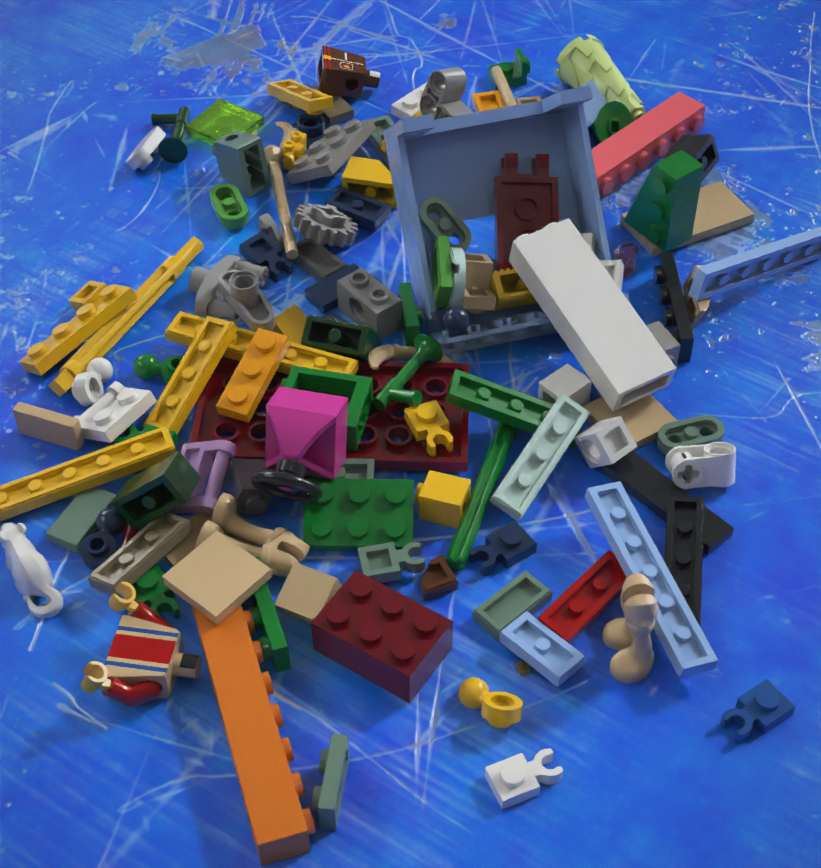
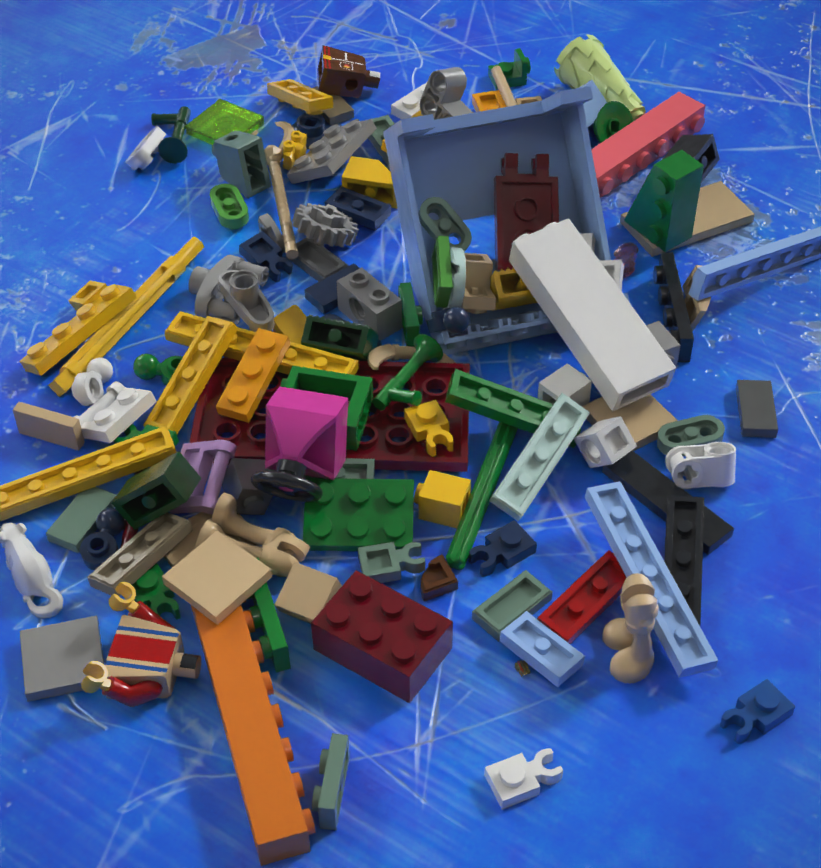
(57, 655): none -> light grey tile
(498, 708): yellow plate -> none
(756, 408): none -> dark grey tile

